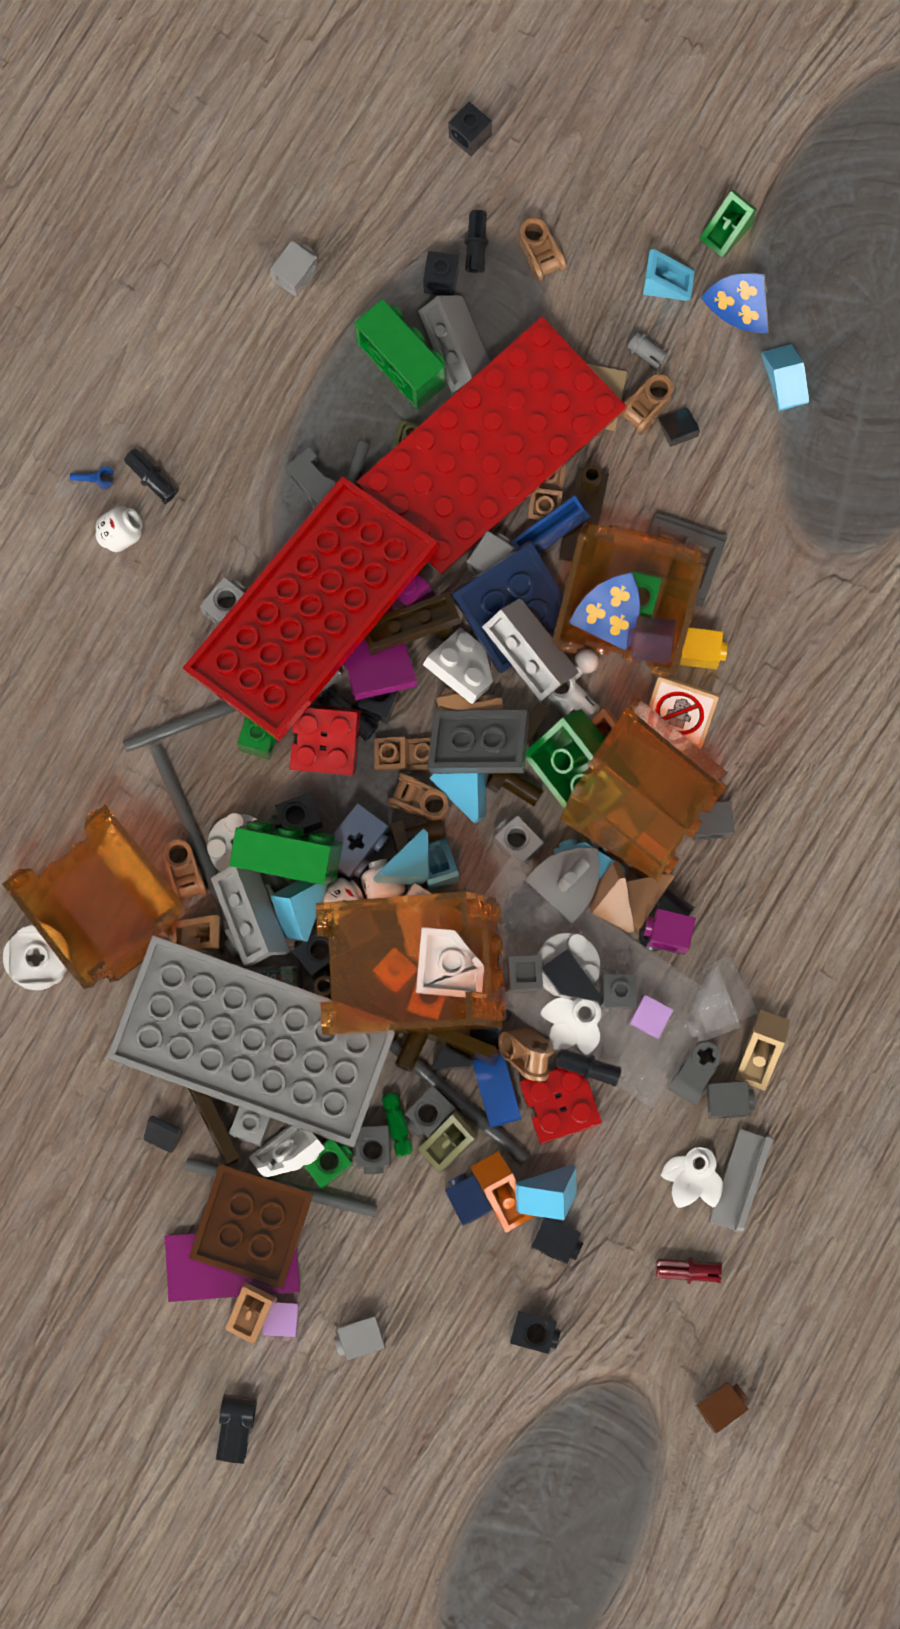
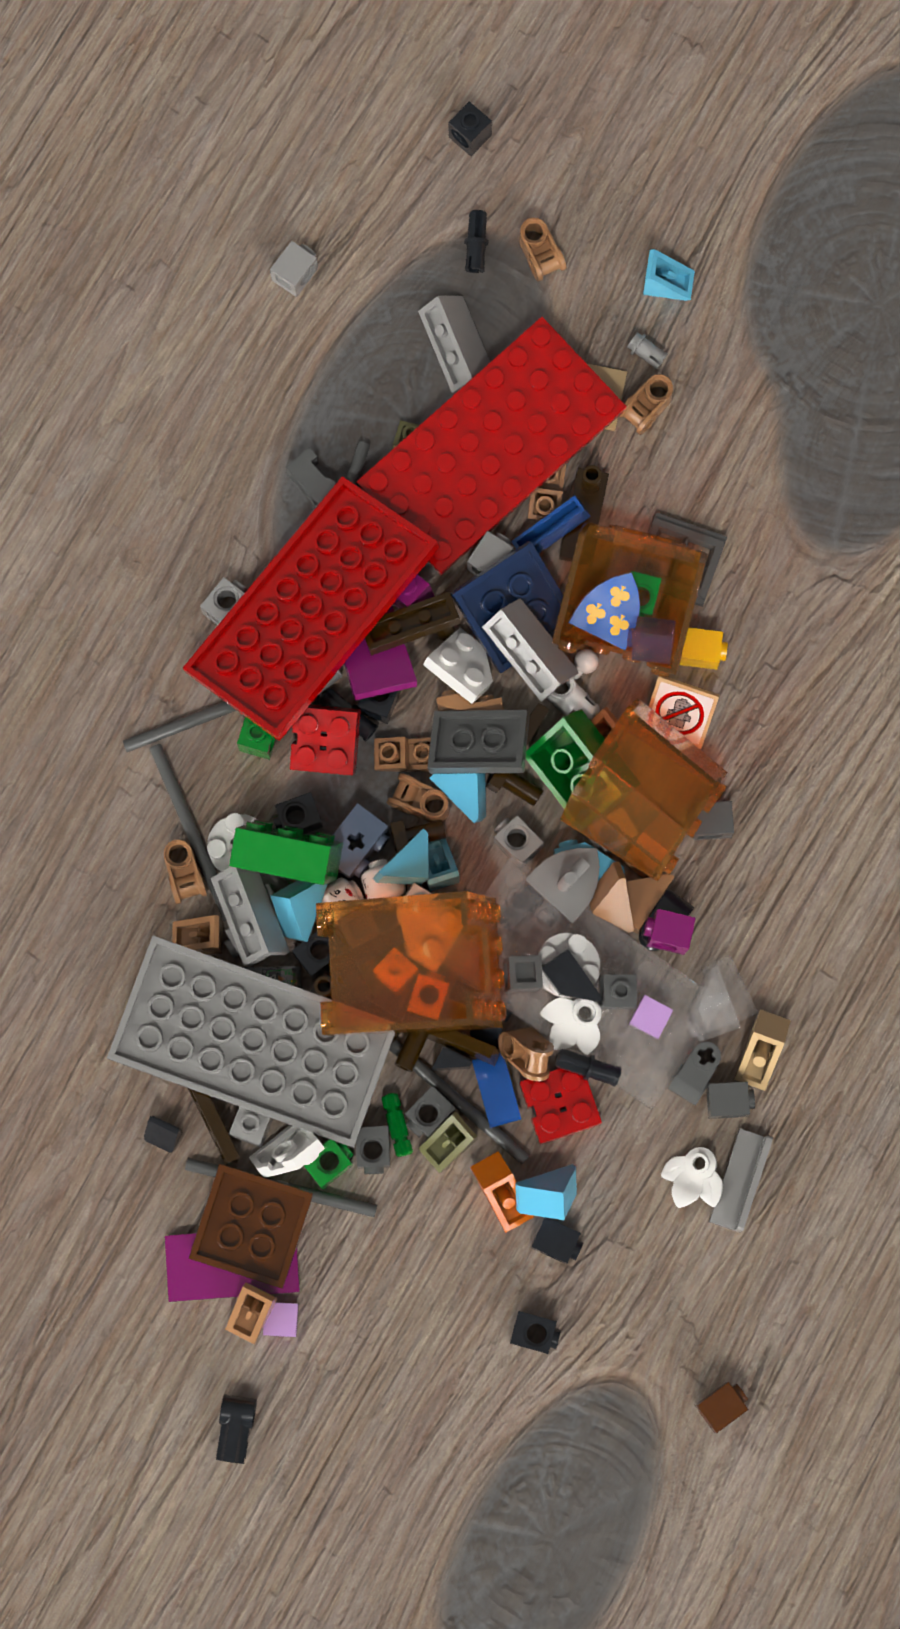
(23, 971): white plate -> none
(94, 477): blue hand -> none
(98, 902): clear orange windscreen -> none
(118, 528): white head -> none
(151, 476): black axle -> none
(359, 1339): light grey brick -> none
(400, 353): green brick -> none
(441, 274): black brick -> none
(447, 965): white plate -> none
(467, 1199): dark blue brick -> none
(679, 427): black slope -> none
(689, 1270): dark red axle -> none
(729, 224): green slope -> none
(740, 301): shield -> none
(786, 376): slope -> none

